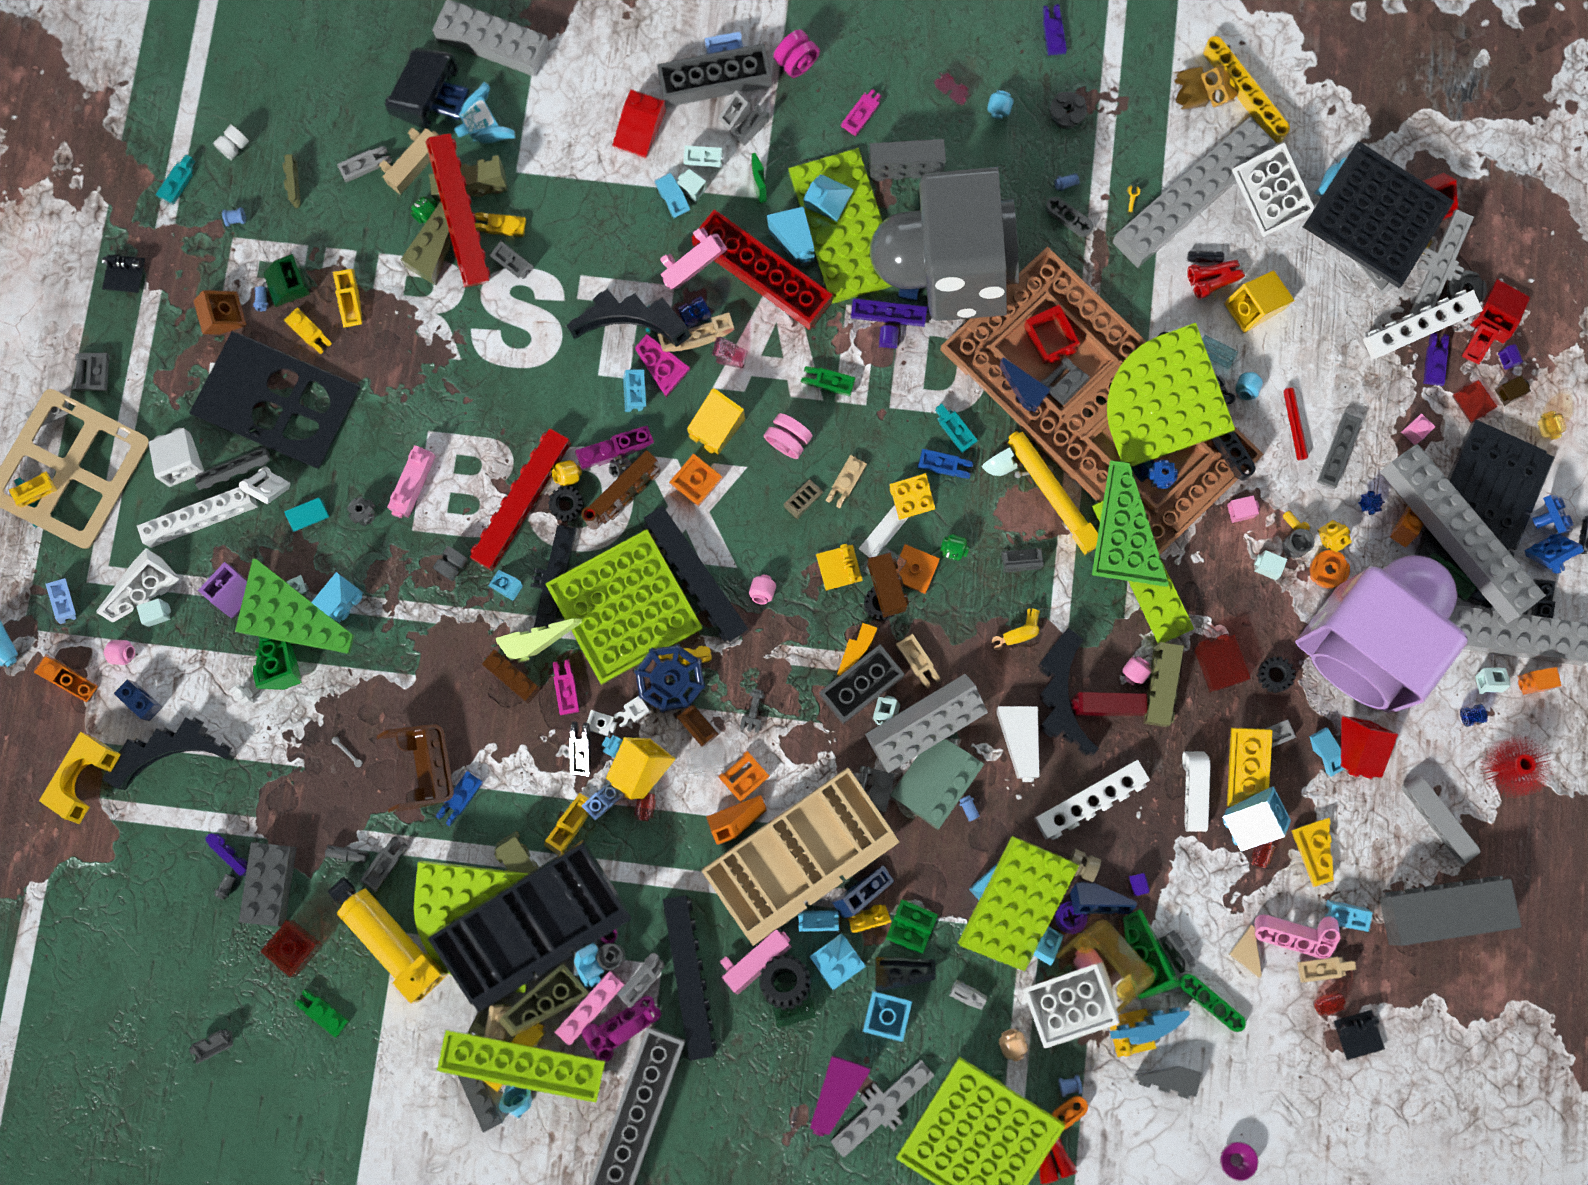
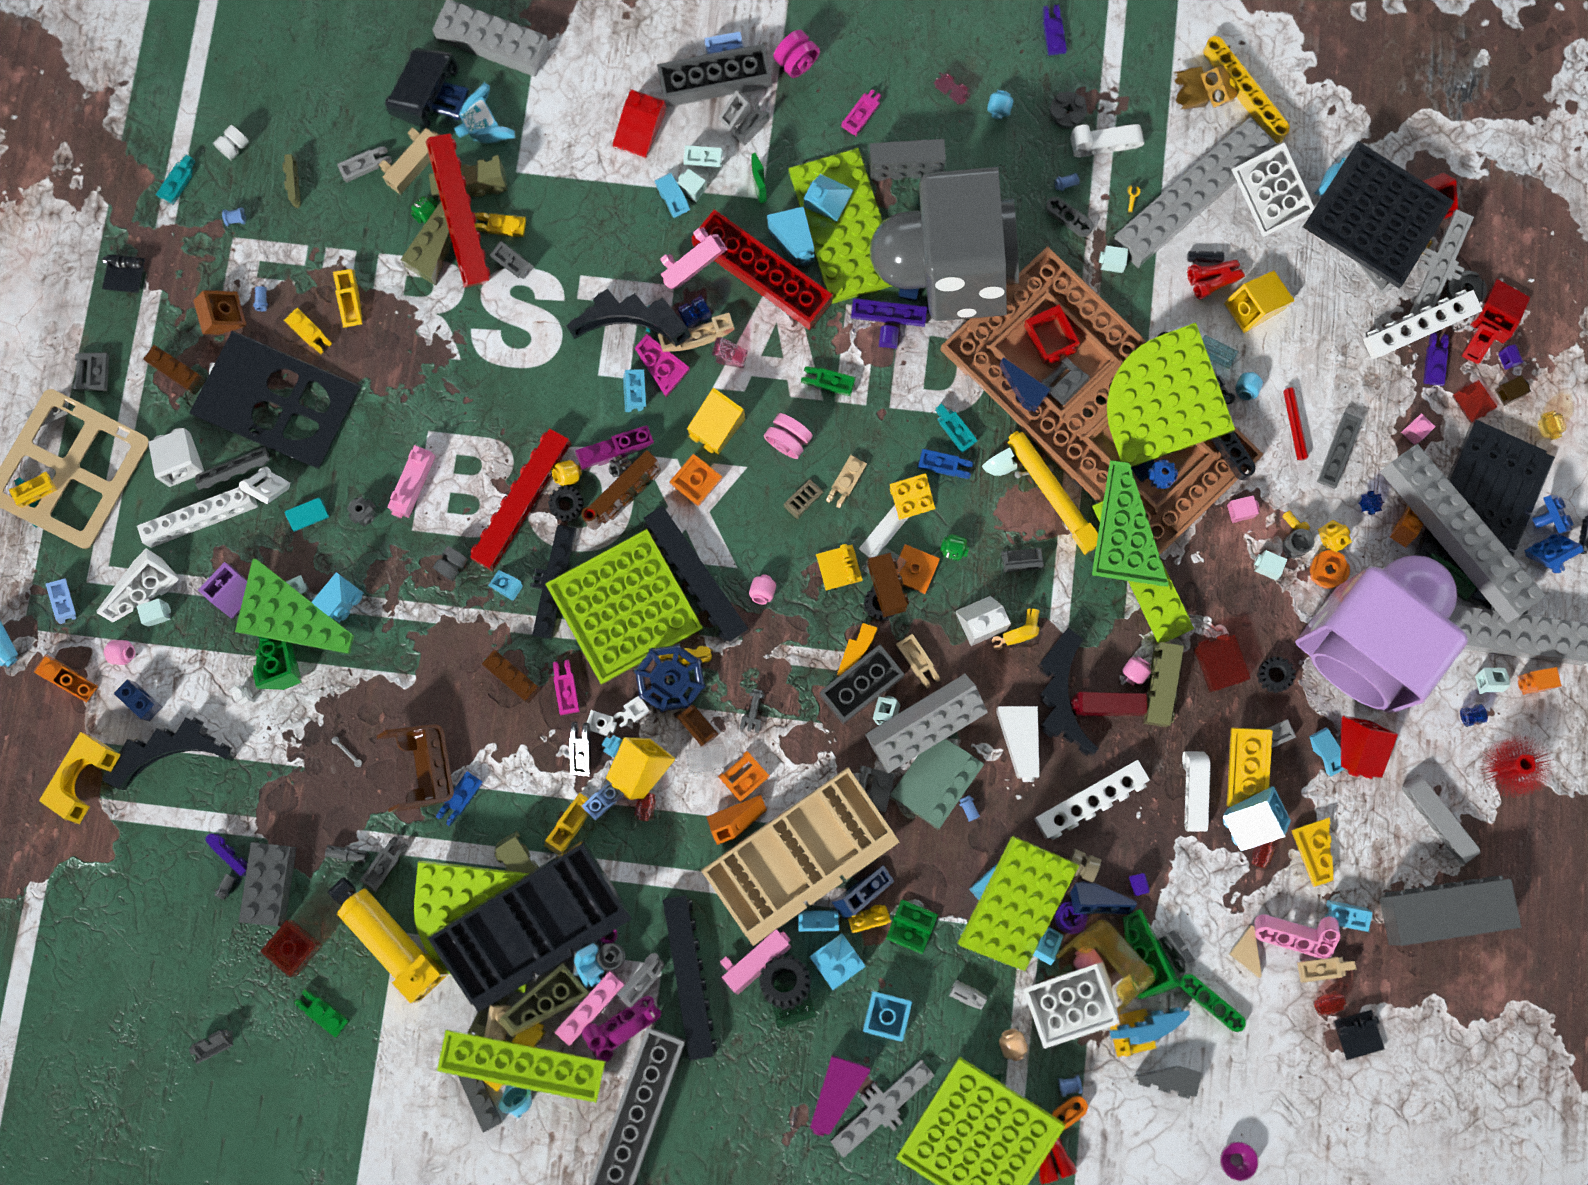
(174, 370): none -> reddish brown brick
(286, 280): dark green slope -> none
(526, 644): yellowish green wedge -> none
(902, 972): black wing -> none
(983, 620): none -> white slope
(1106, 140): none -> white beam
(1113, 259): none -> light aqua brick
(1545, 606): black slope -> none

